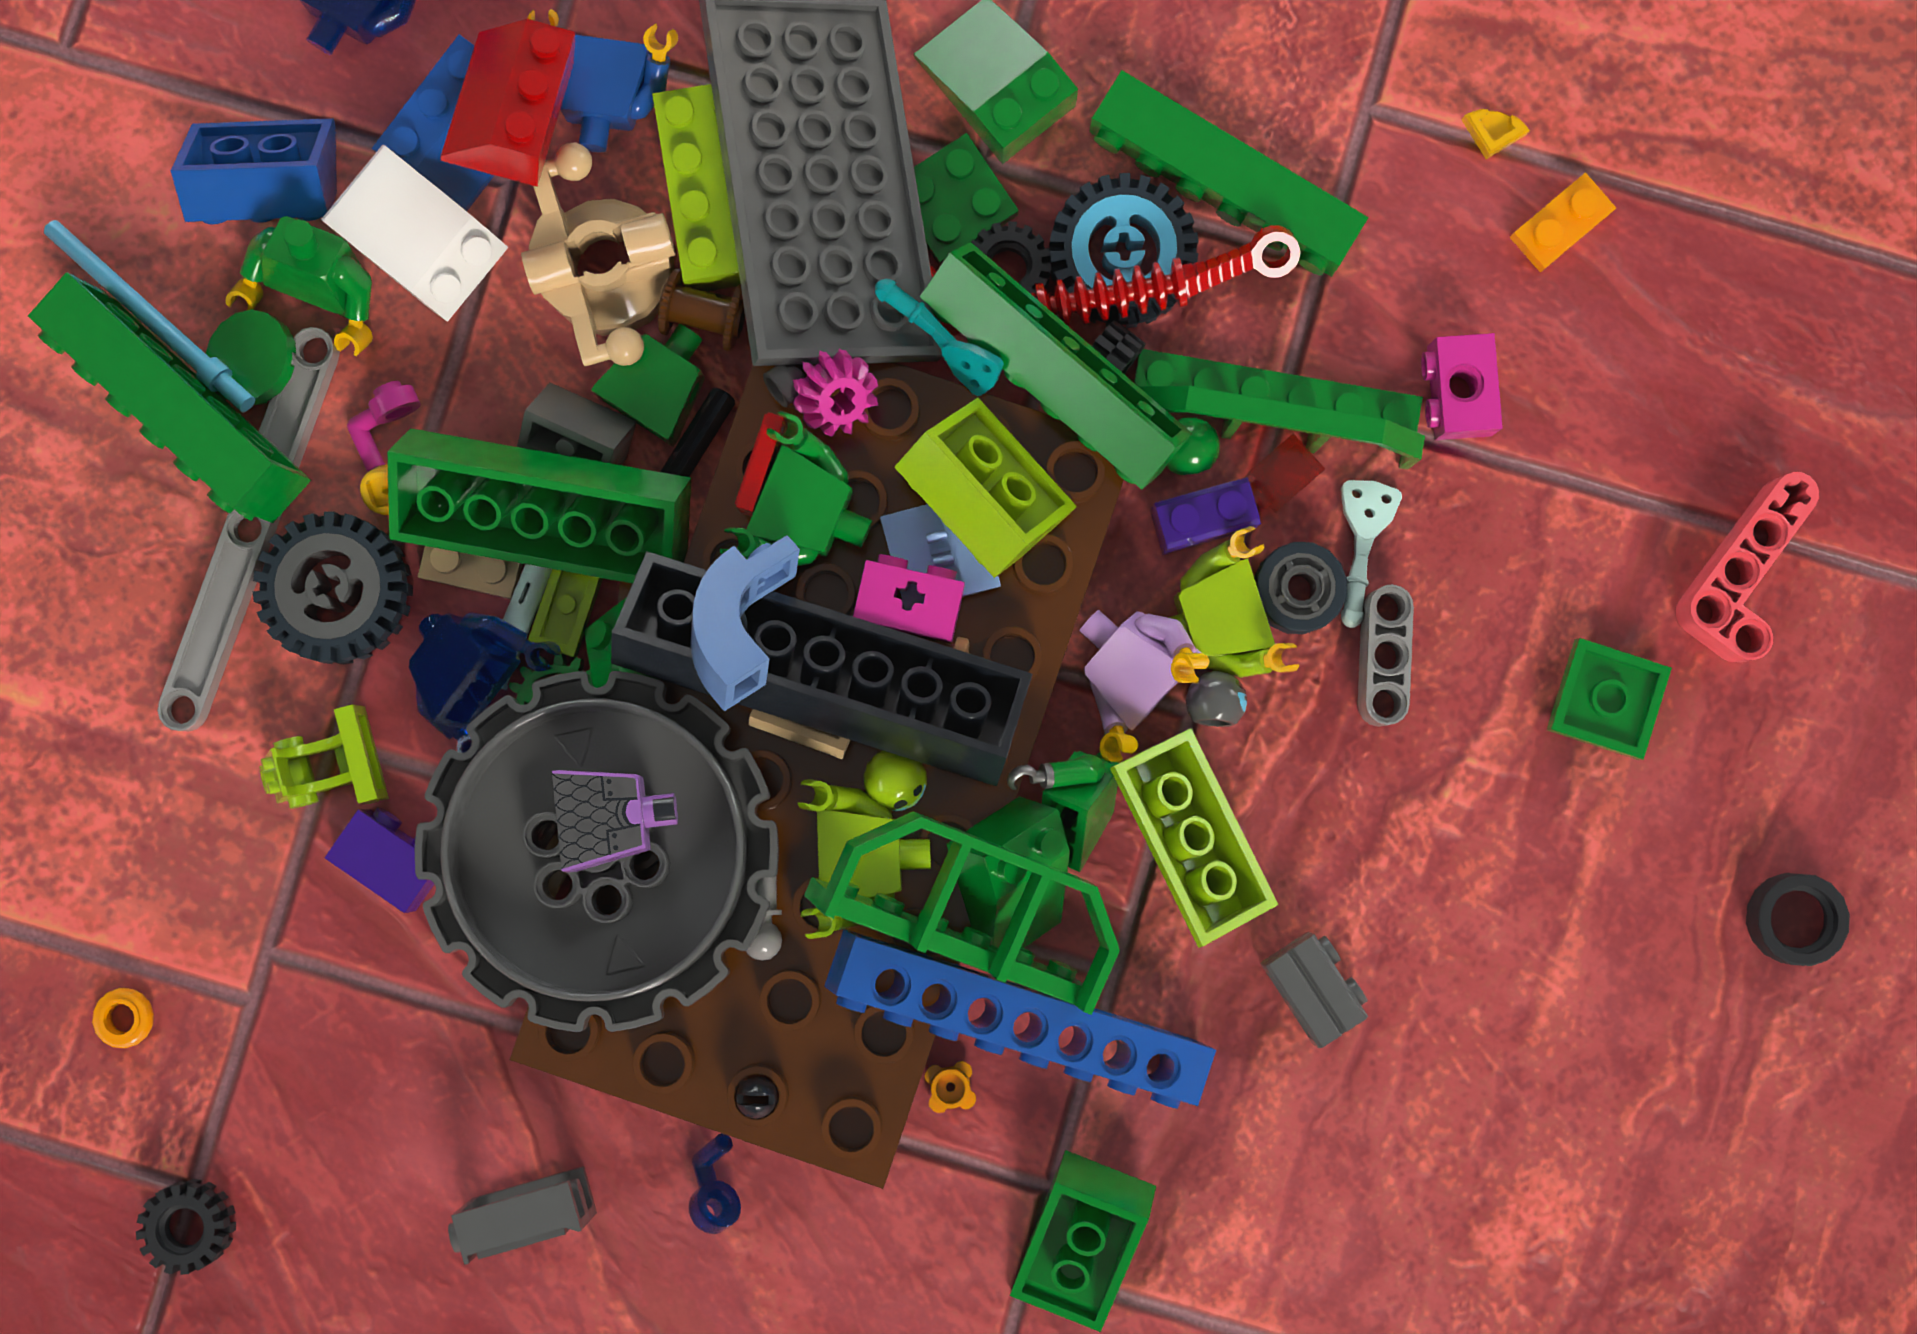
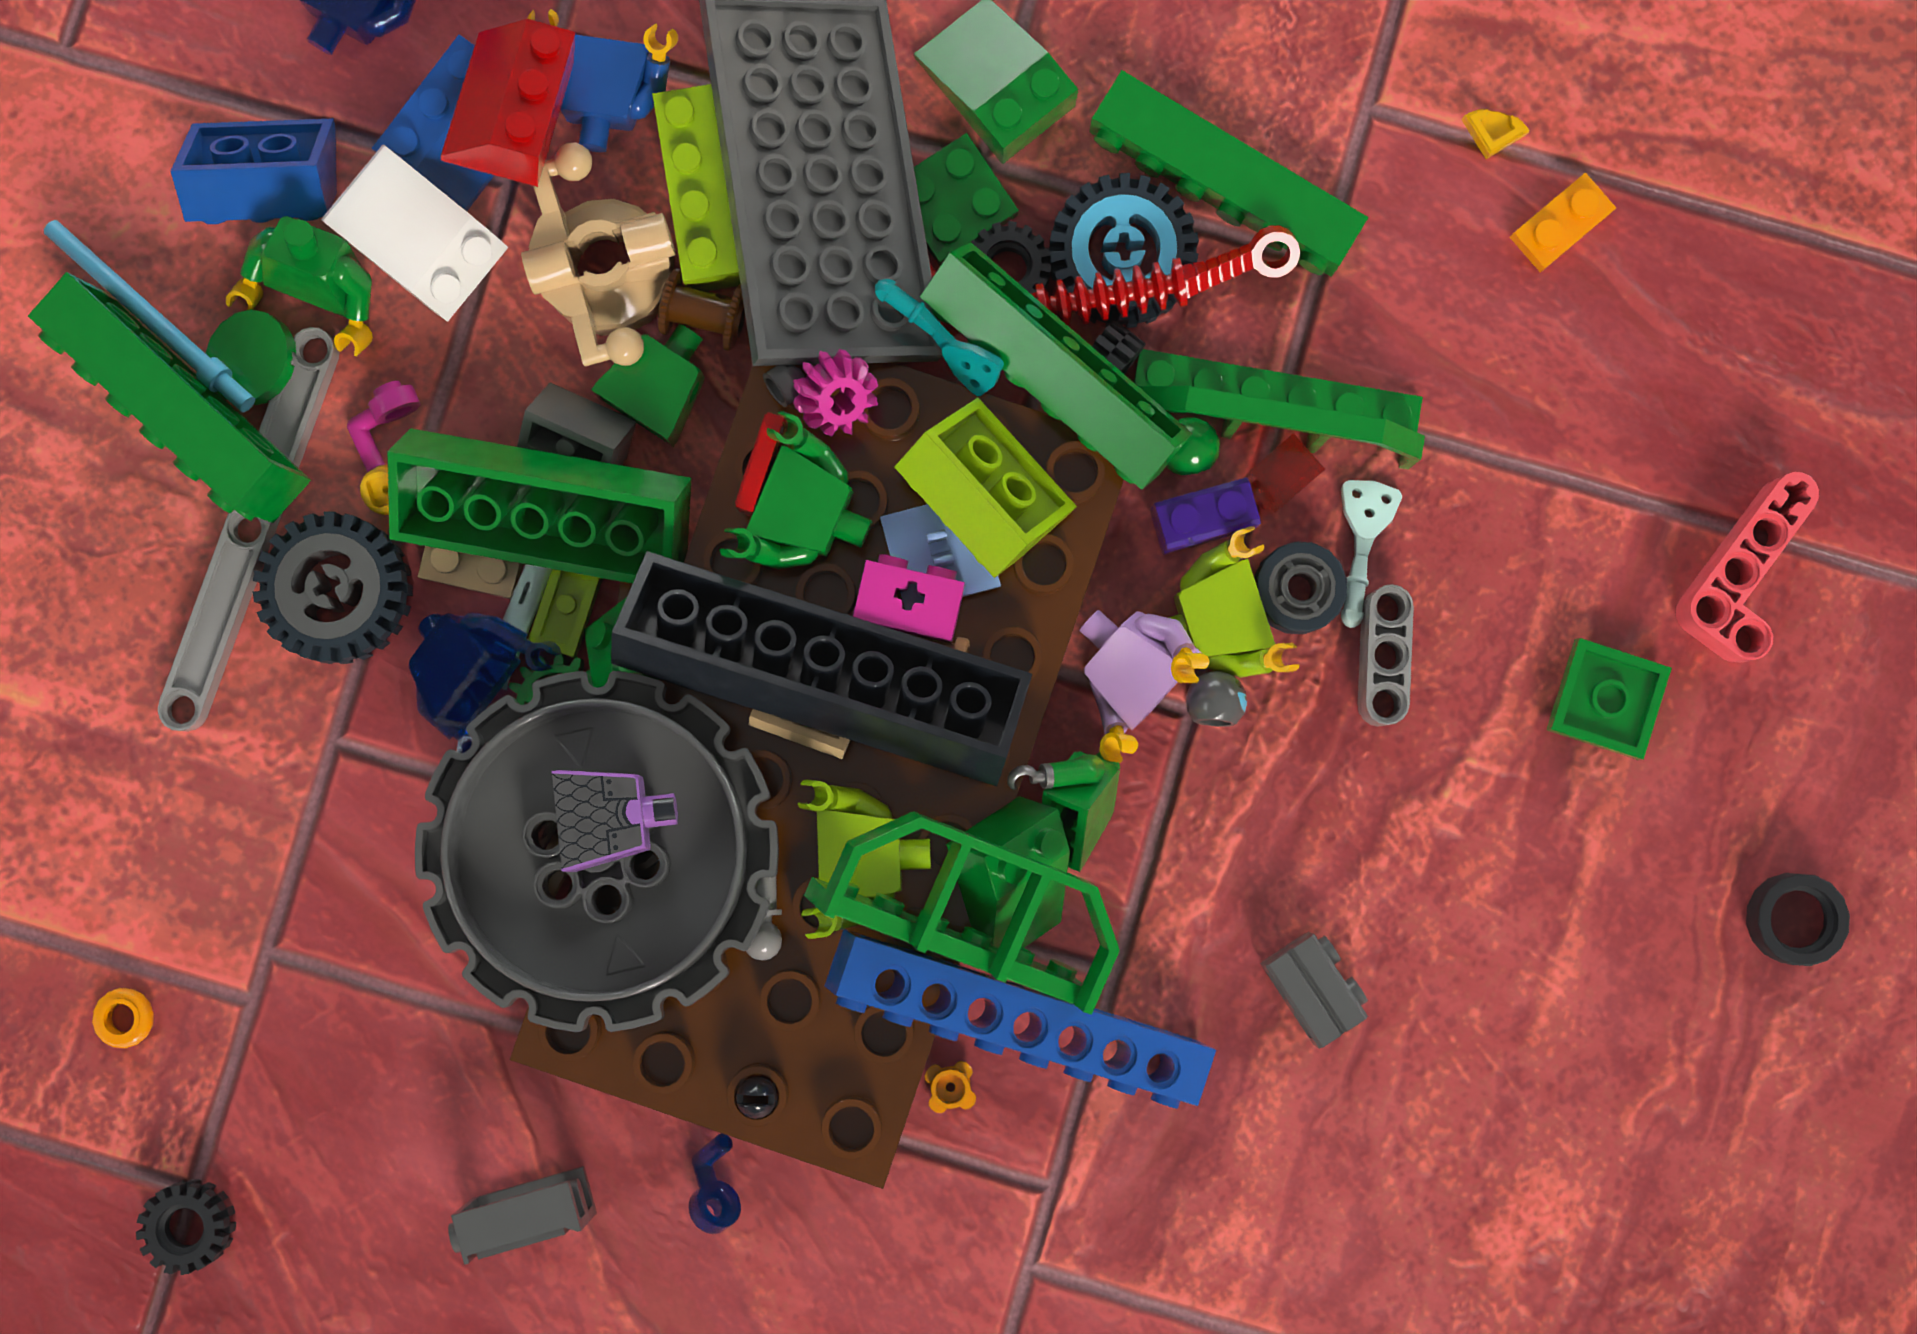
(289, 774): lime tile -> none
(380, 858): dark purple brick -> none
(699, 433): black axle -> none
(721, 649): medium blue arch -> none
(894, 780): lime piece -> none
(1084, 1240): green slope -> none
(1194, 837): lime slope -> none
(1475, 362): dark pink brick -> none

